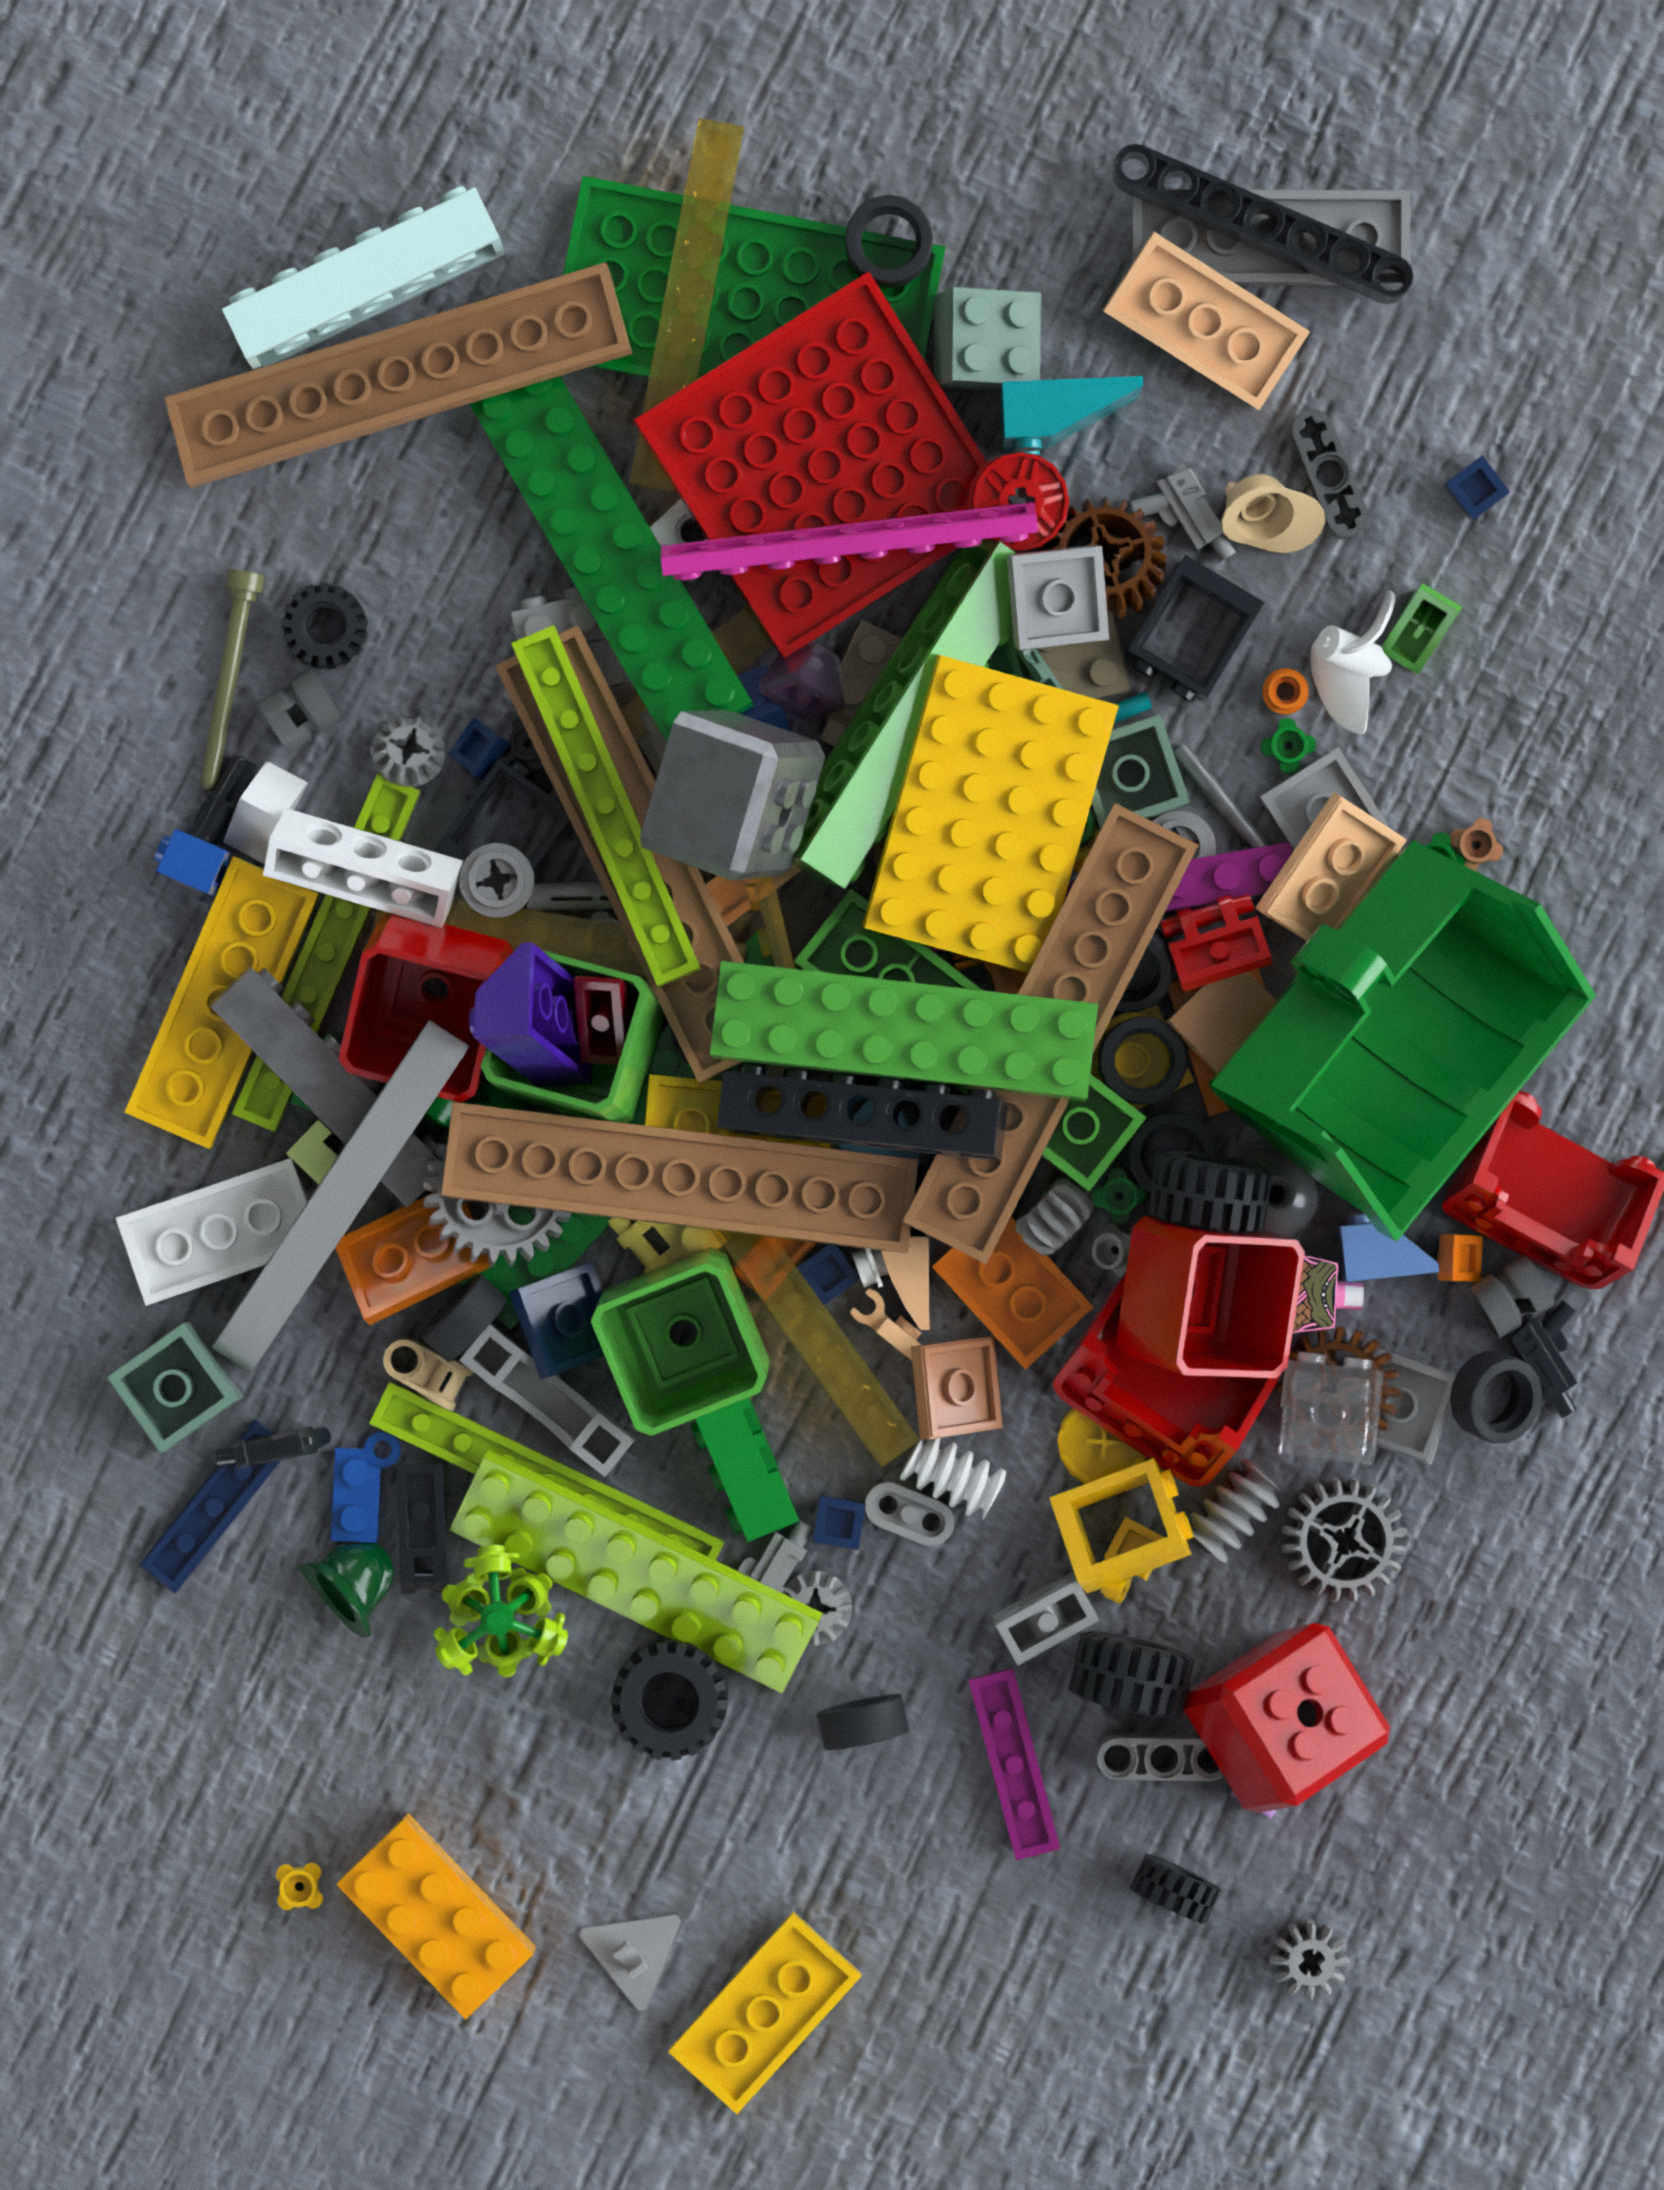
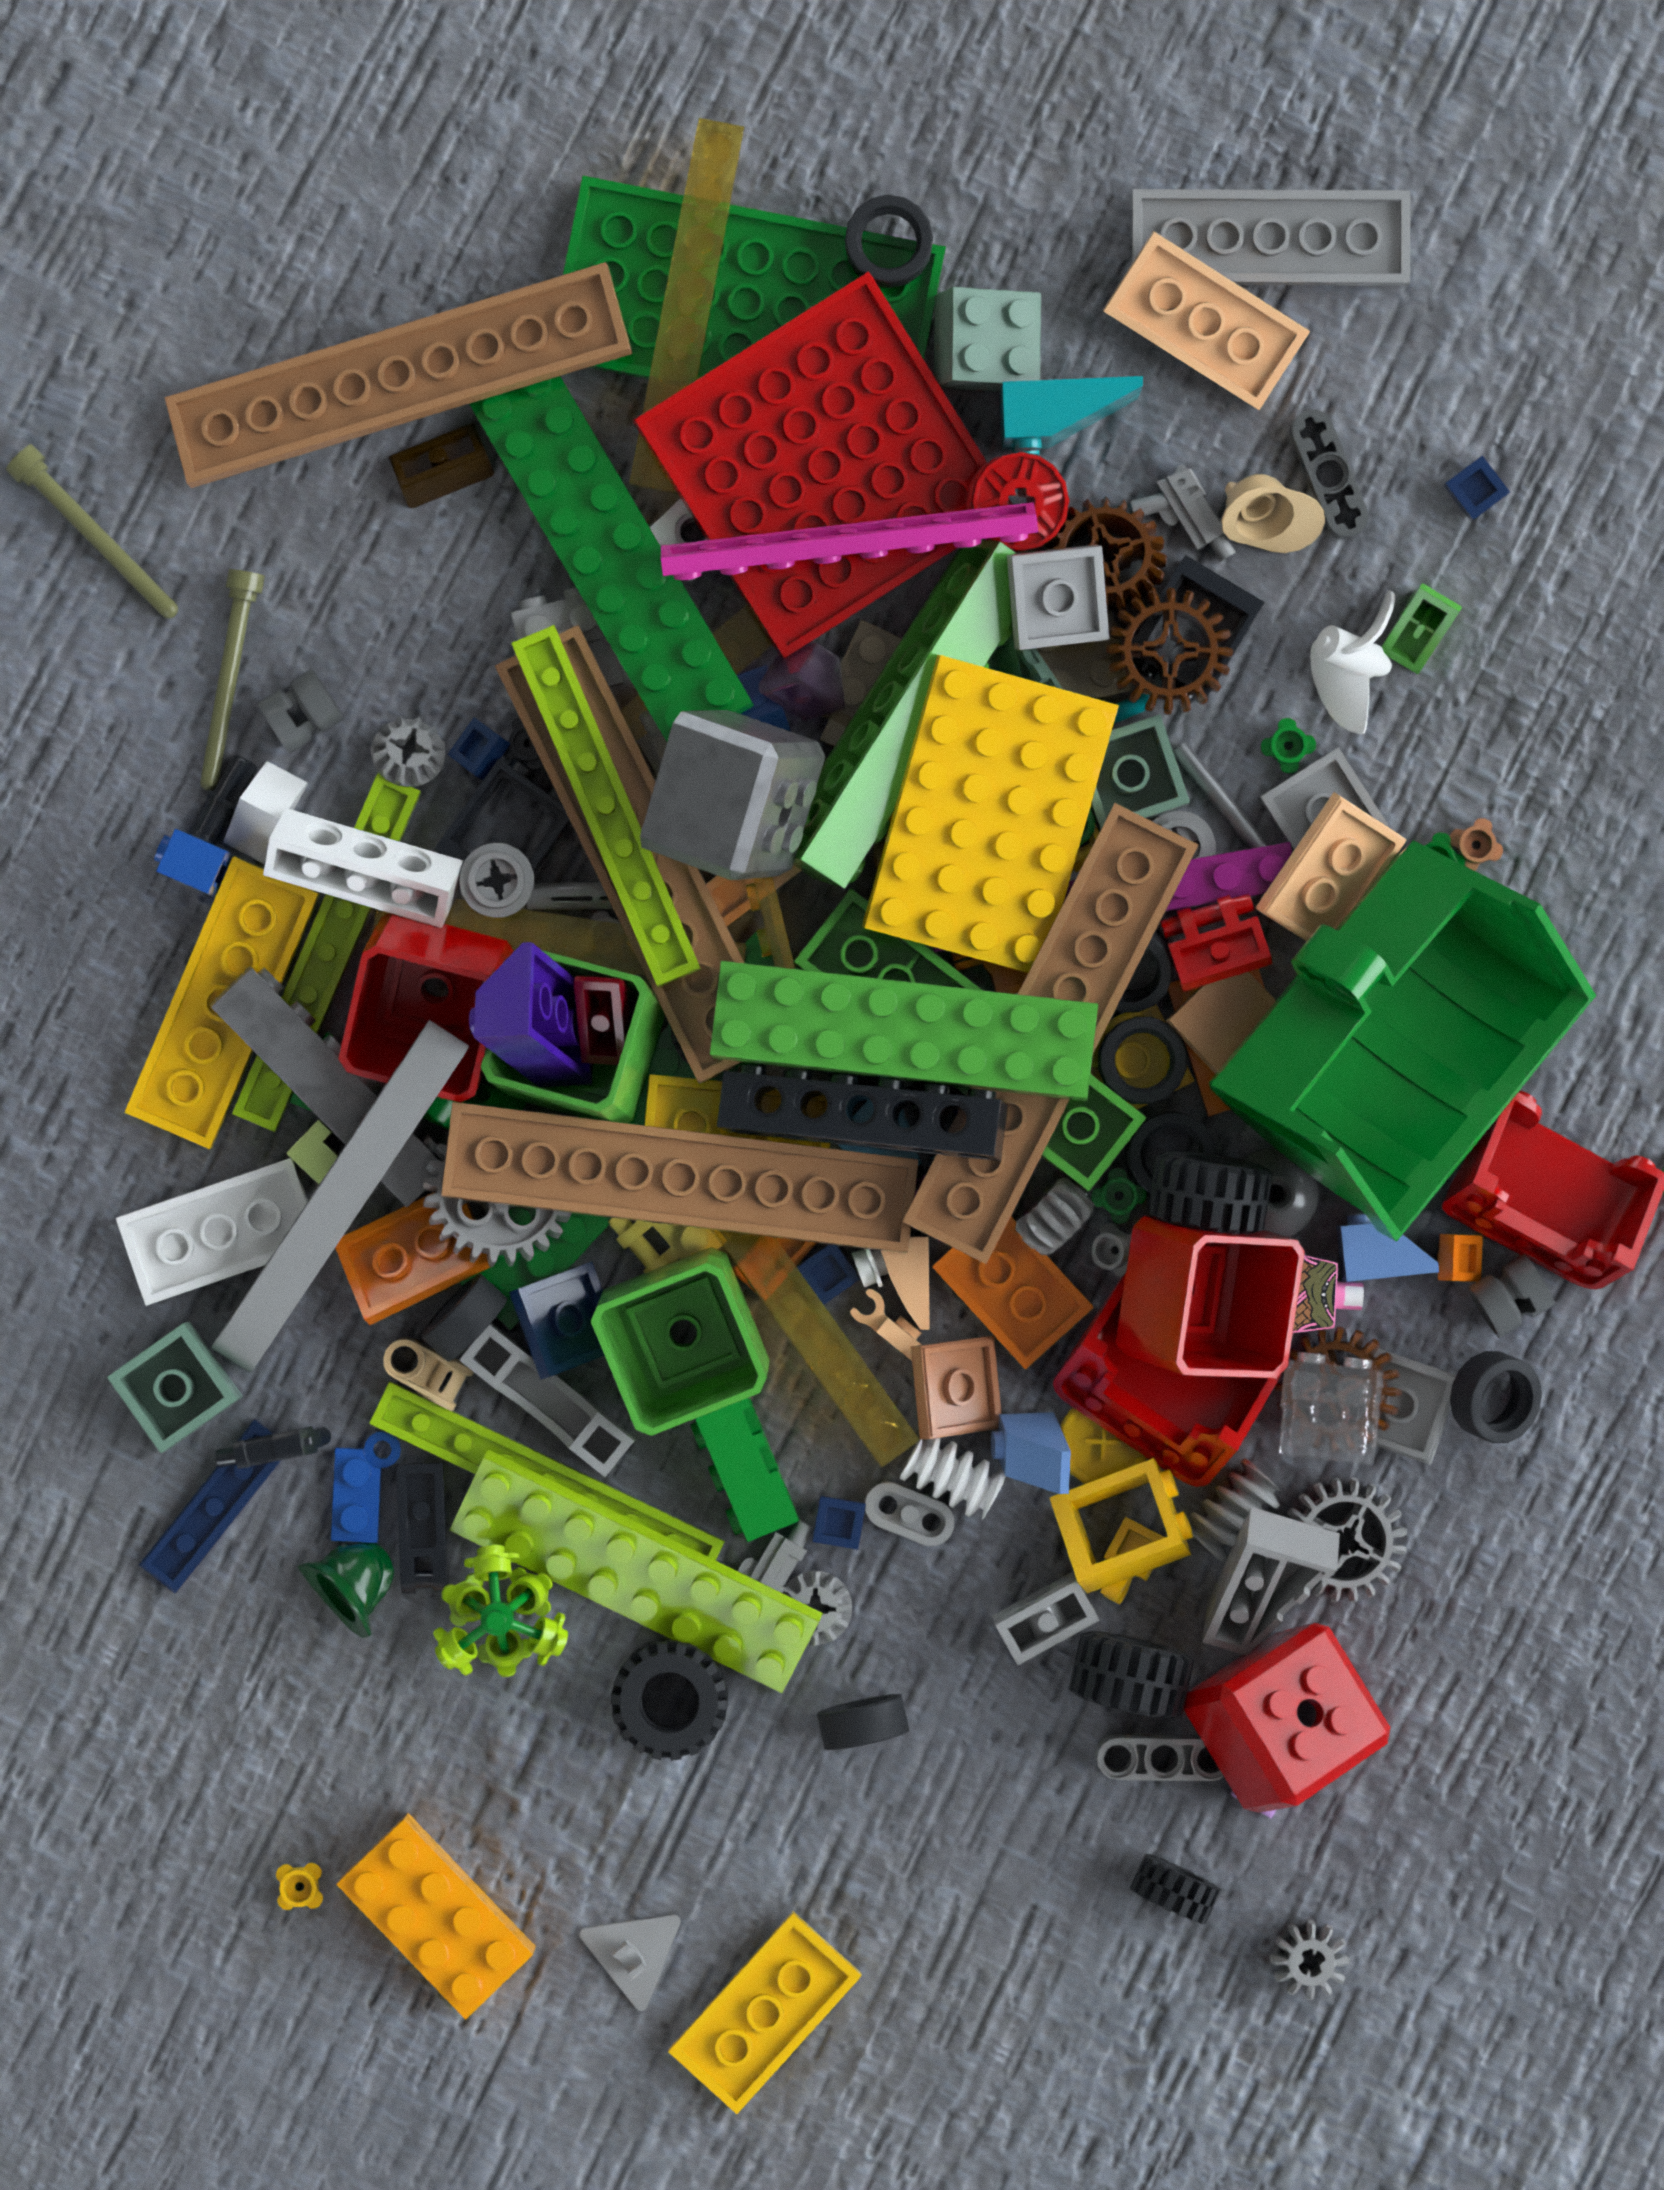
(30, 468): none -> olive piece
(324, 597): black tyre -> none
(363, 279): light aqua brick -> none
(441, 465): none -> dark brown slope
(1014, 1763): magenta plate -> none
(1033, 1450): none -> medium blue slope
(1146, 651): none -> reddish brown gear
(1246, 205): black beam -> none
(1265, 1576): none -> light grey wedge
(1289, 677): orange plate -> none
(1540, 1347): black piece -> none

